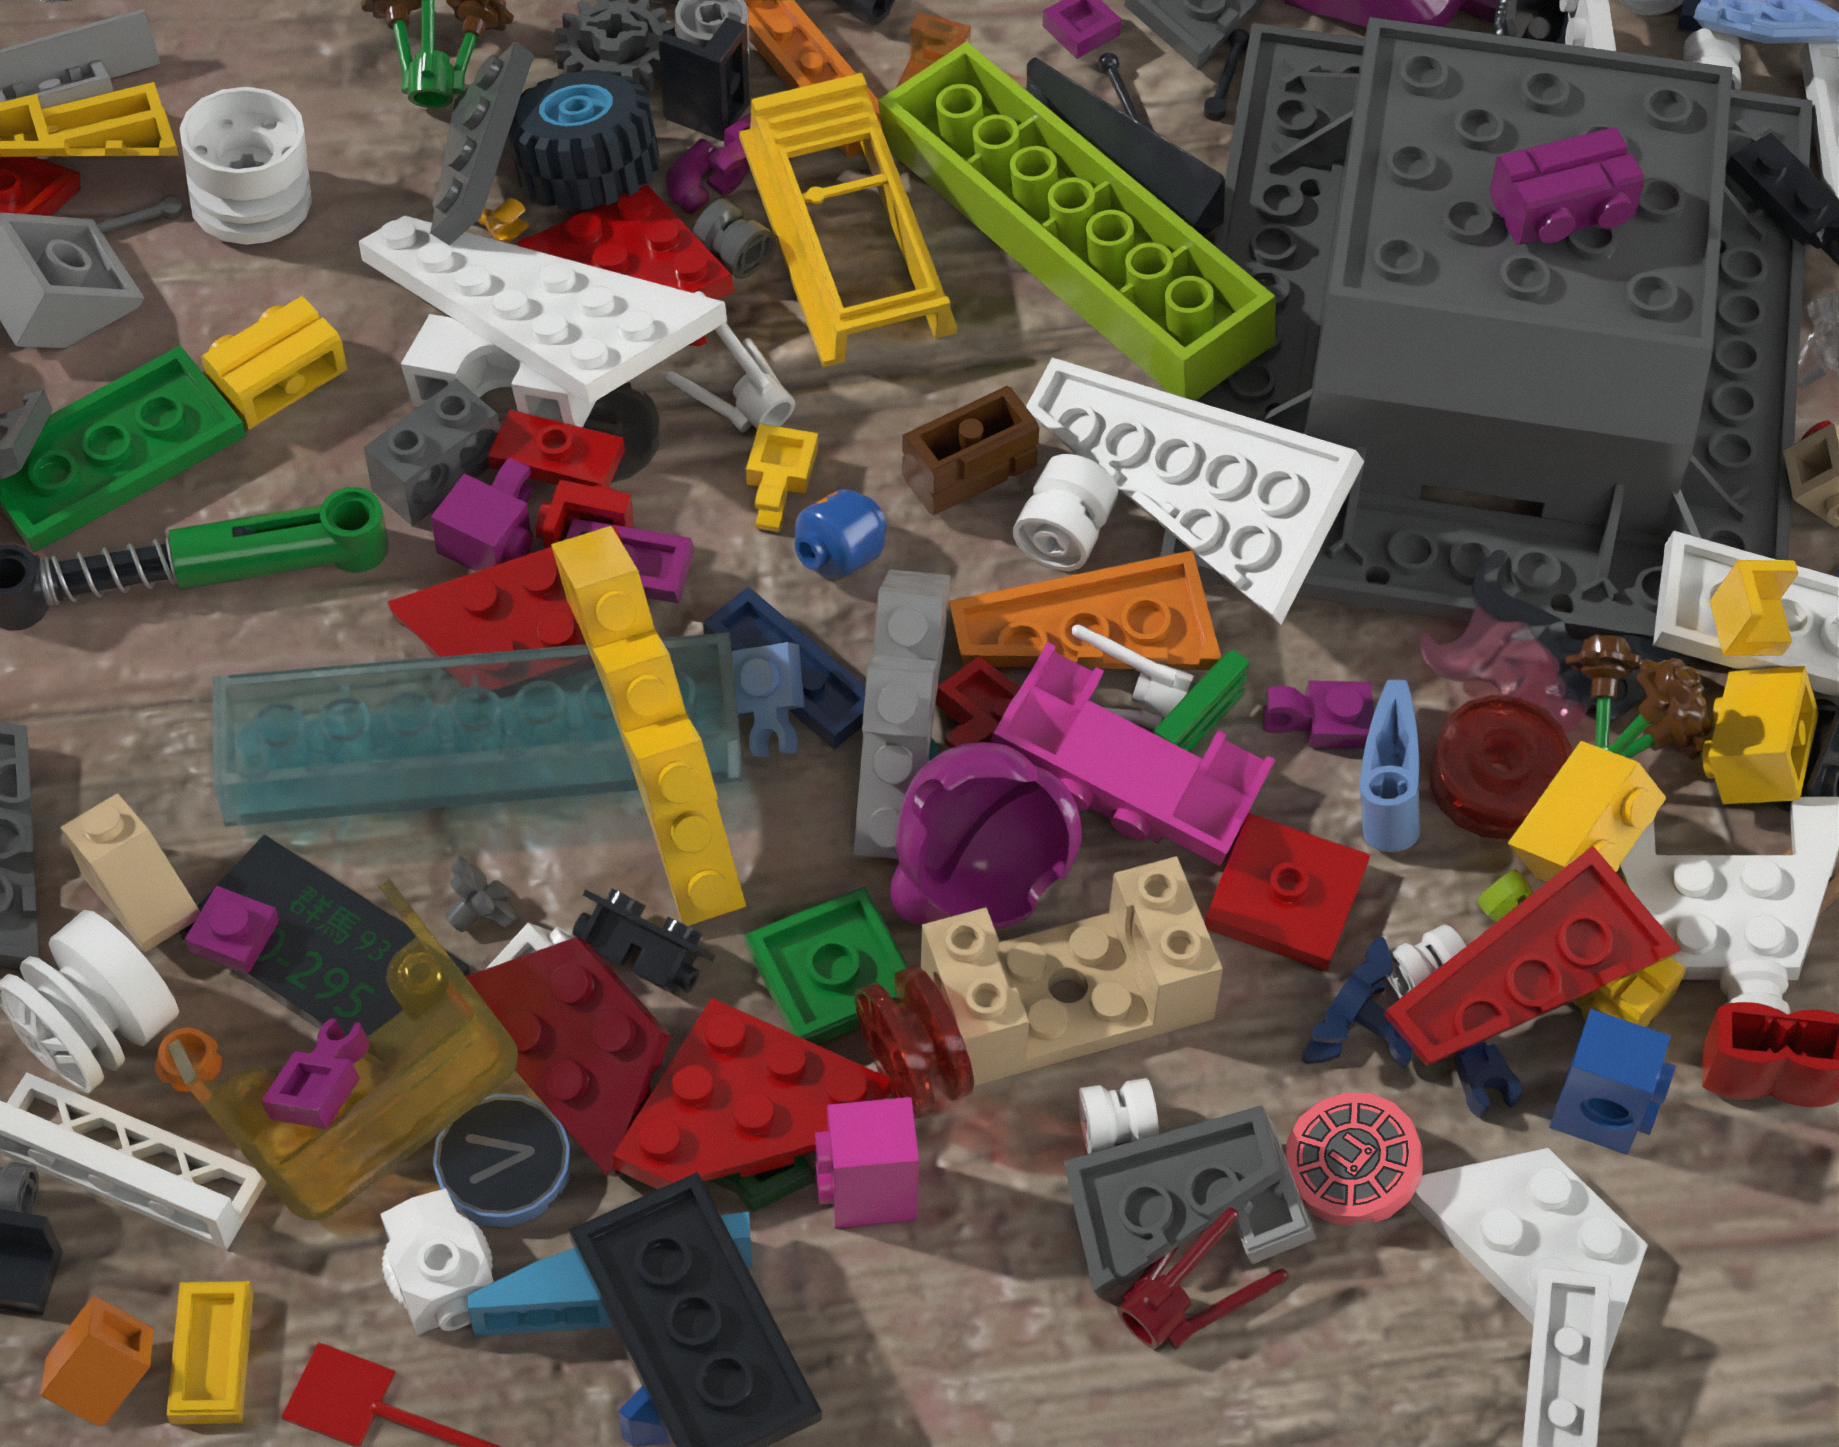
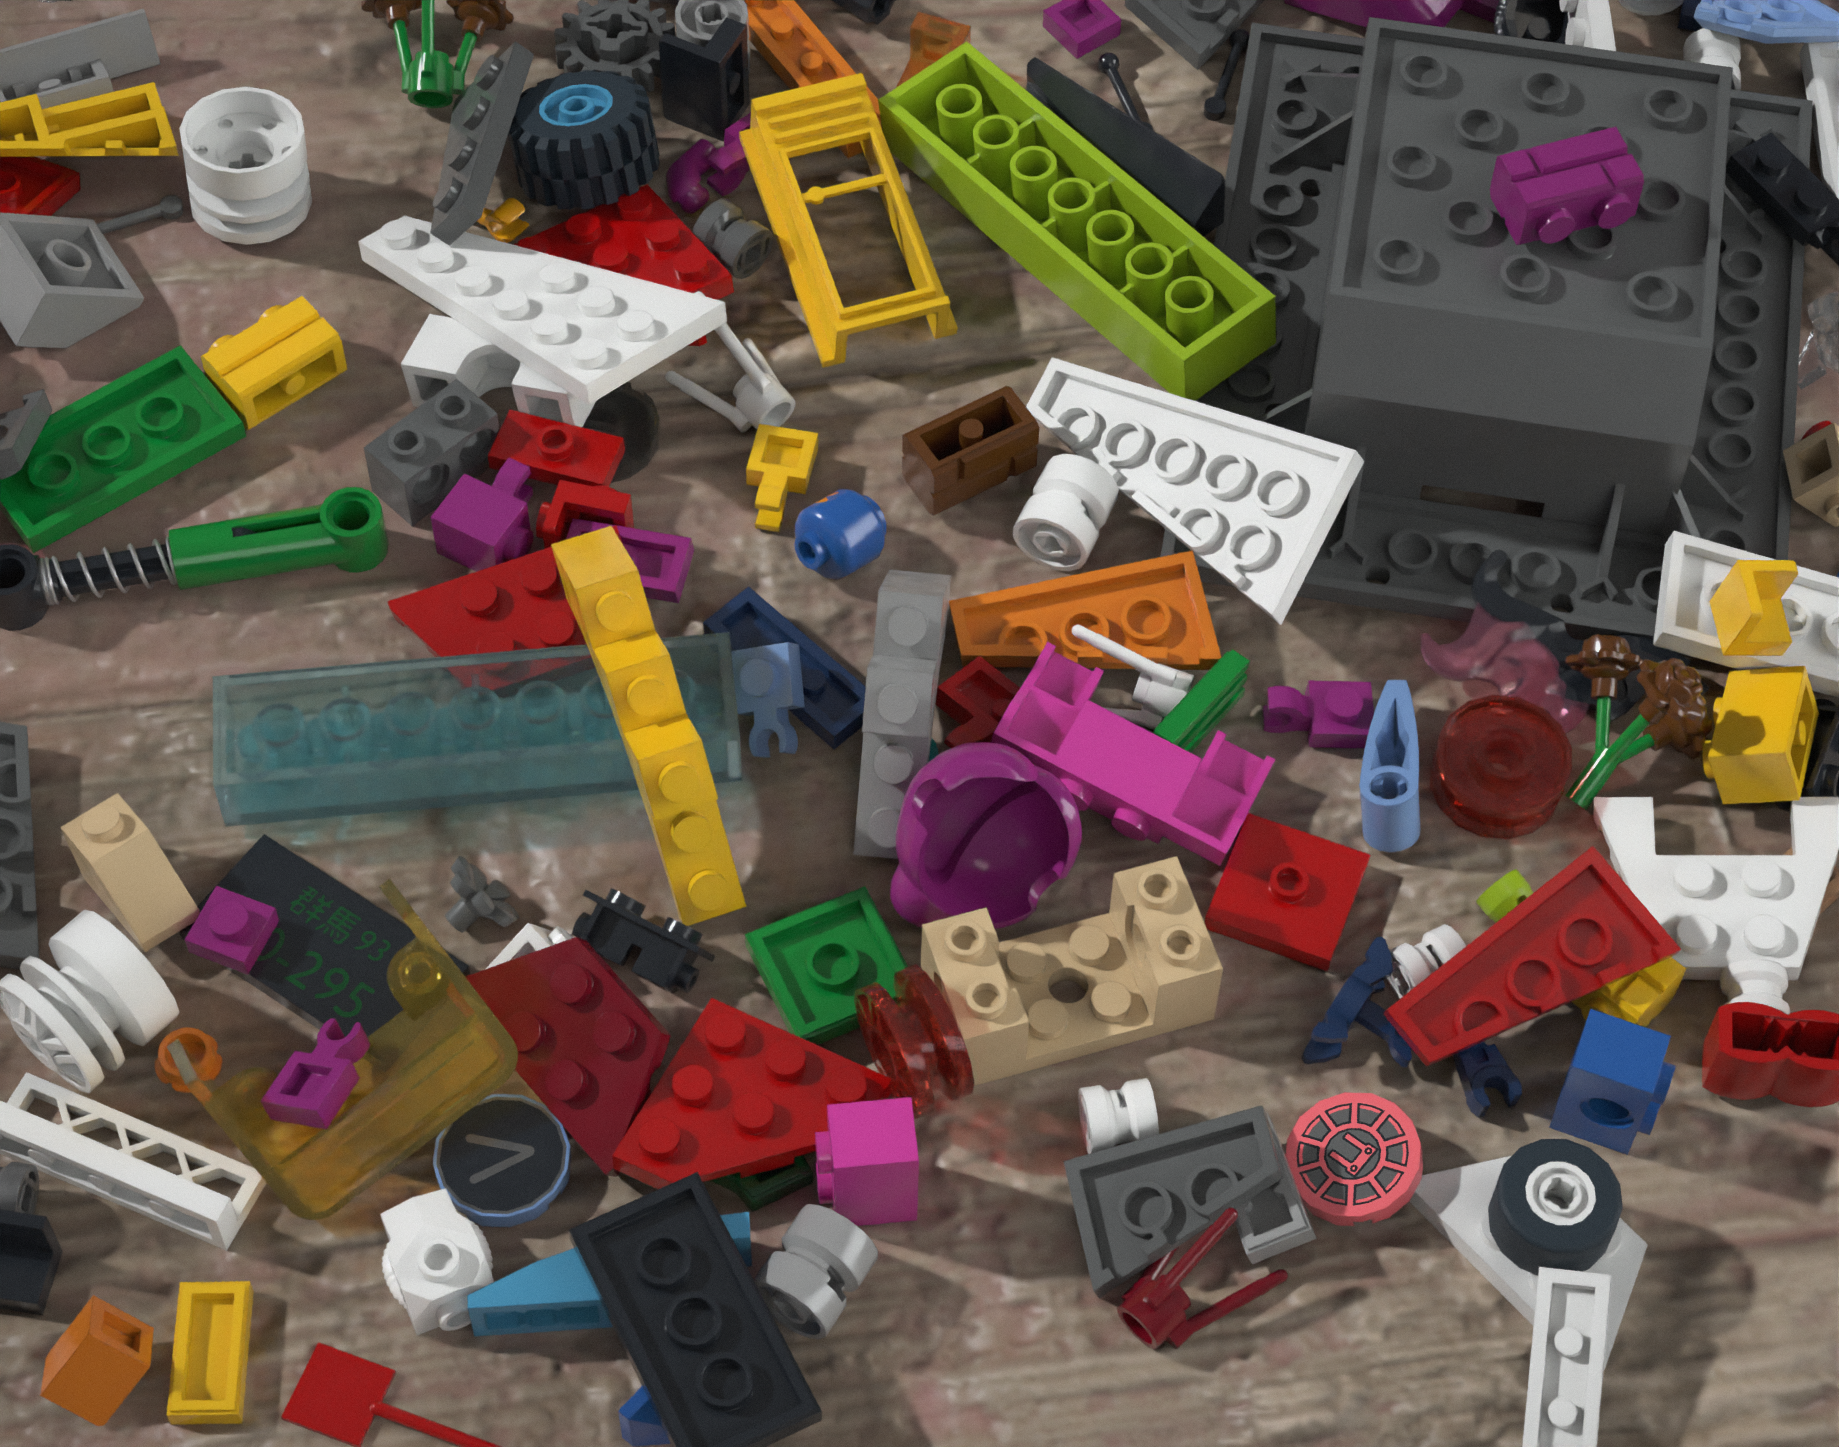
(819, 1262): none -> light grey wheel
(1542, 1230): none -> black wheel
(1589, 803): yellow brick -> none

